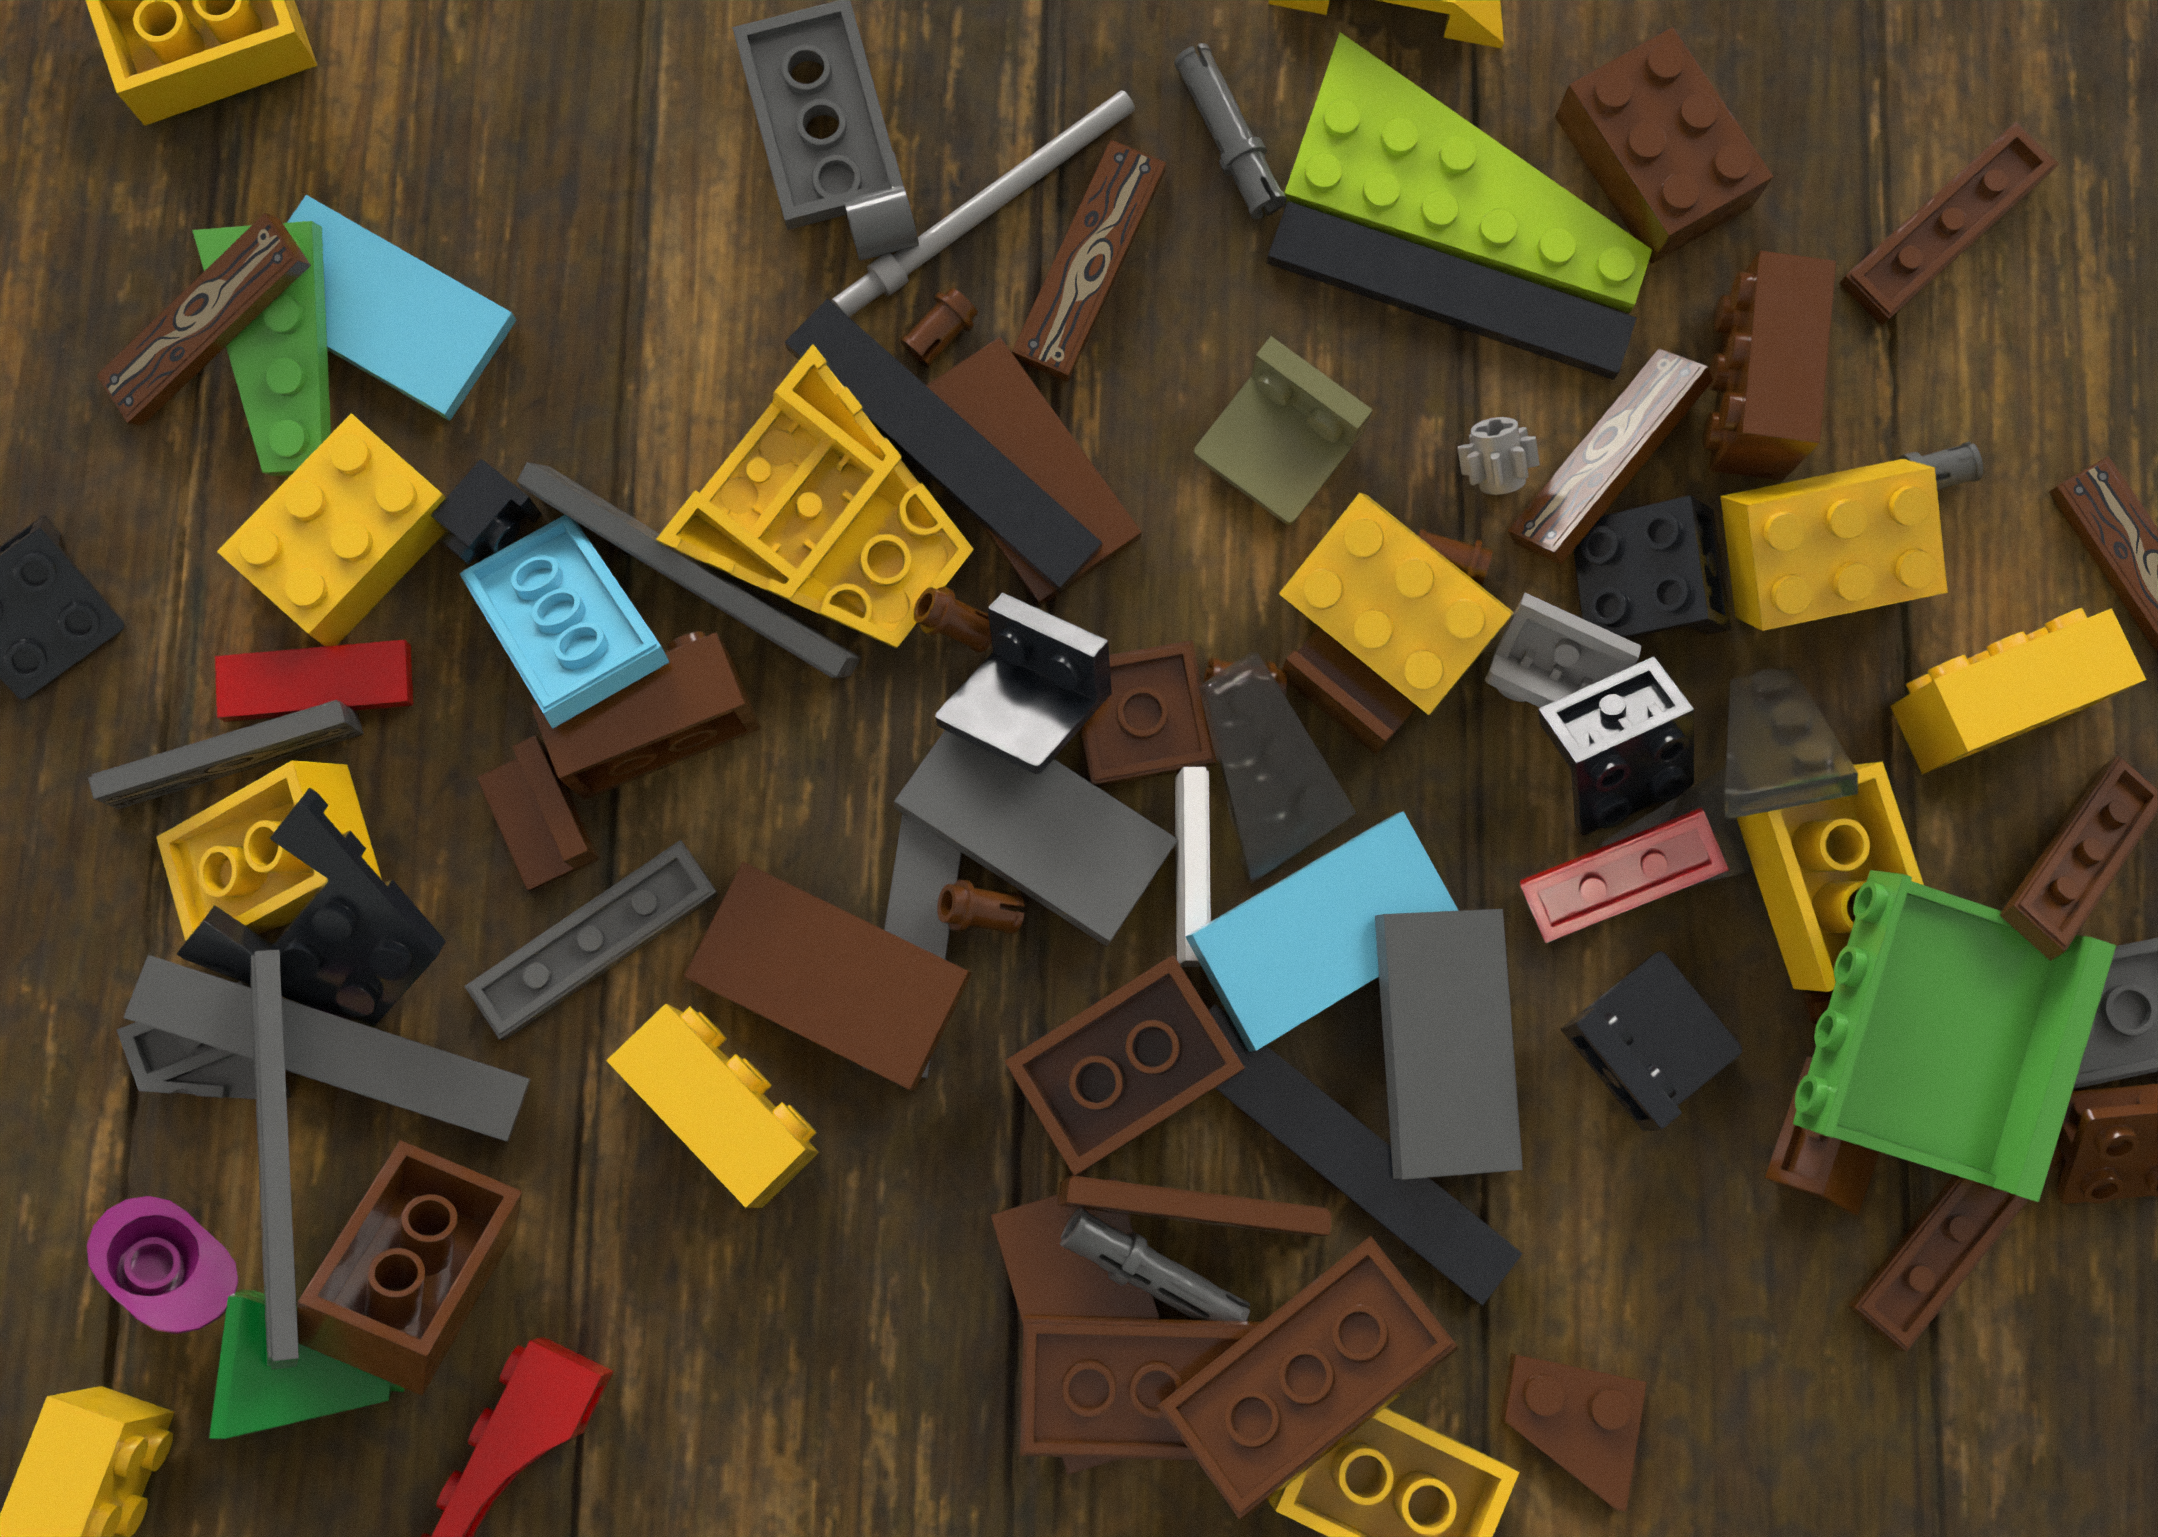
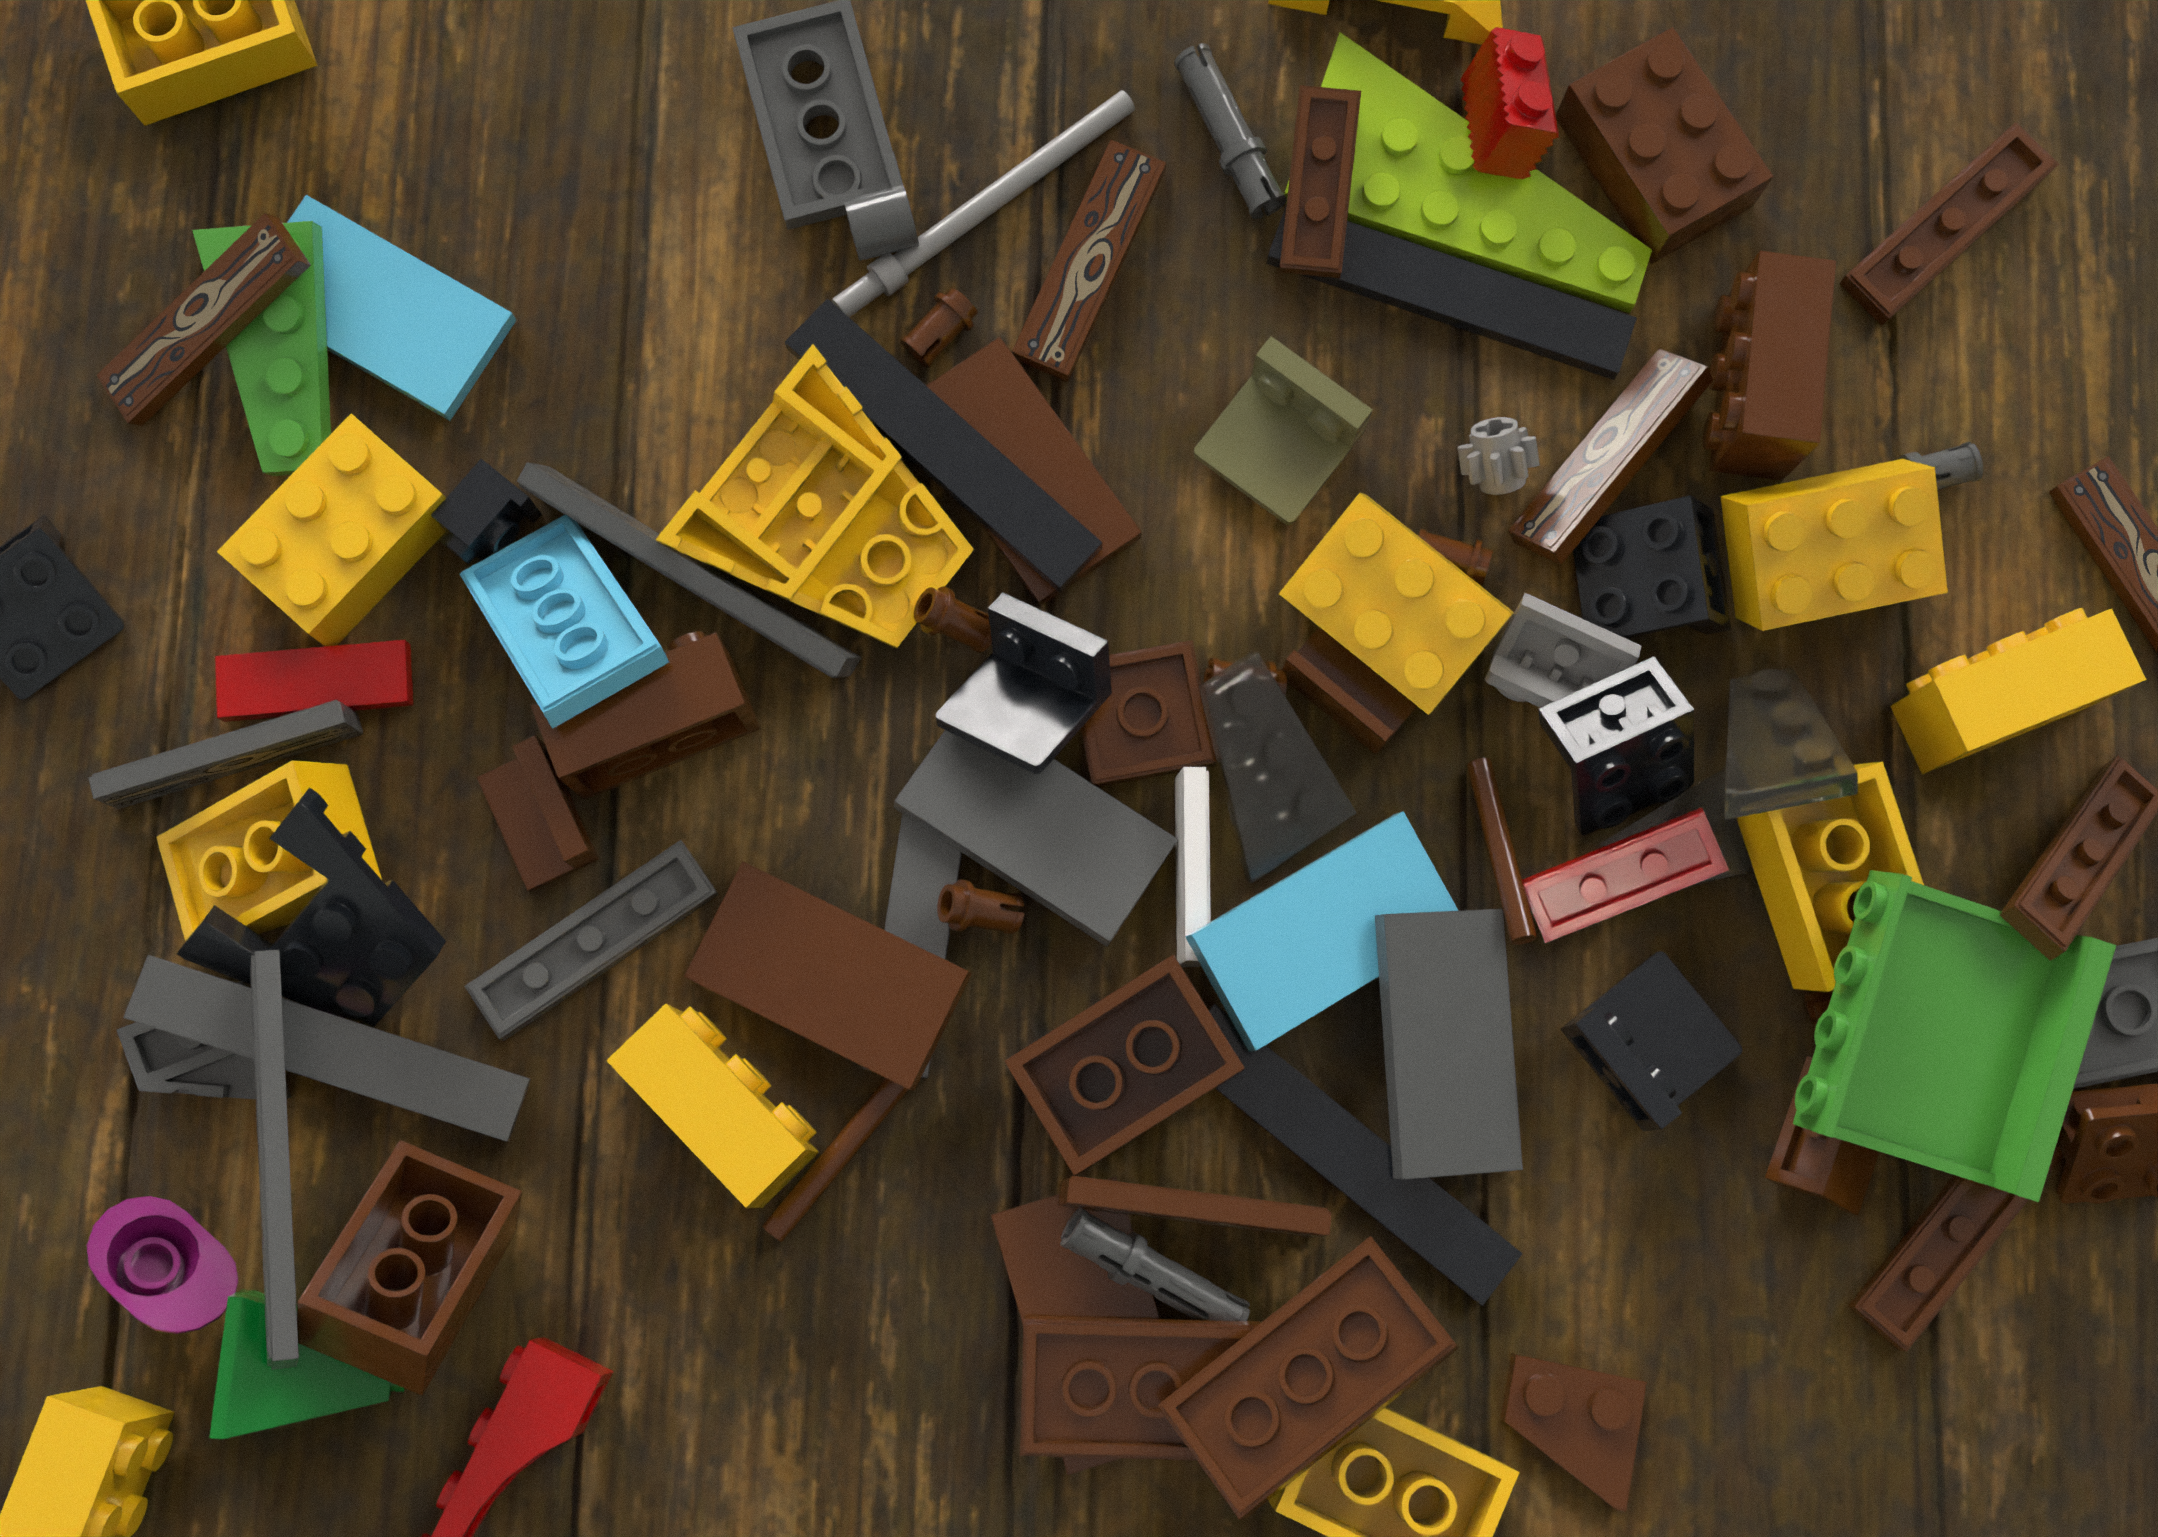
(834, 1159): none -> reddish brown bar
(1320, 181): none -> reddish brown tile
(1501, 851): none -> reddish brown bar
(1509, 104): none -> red brick

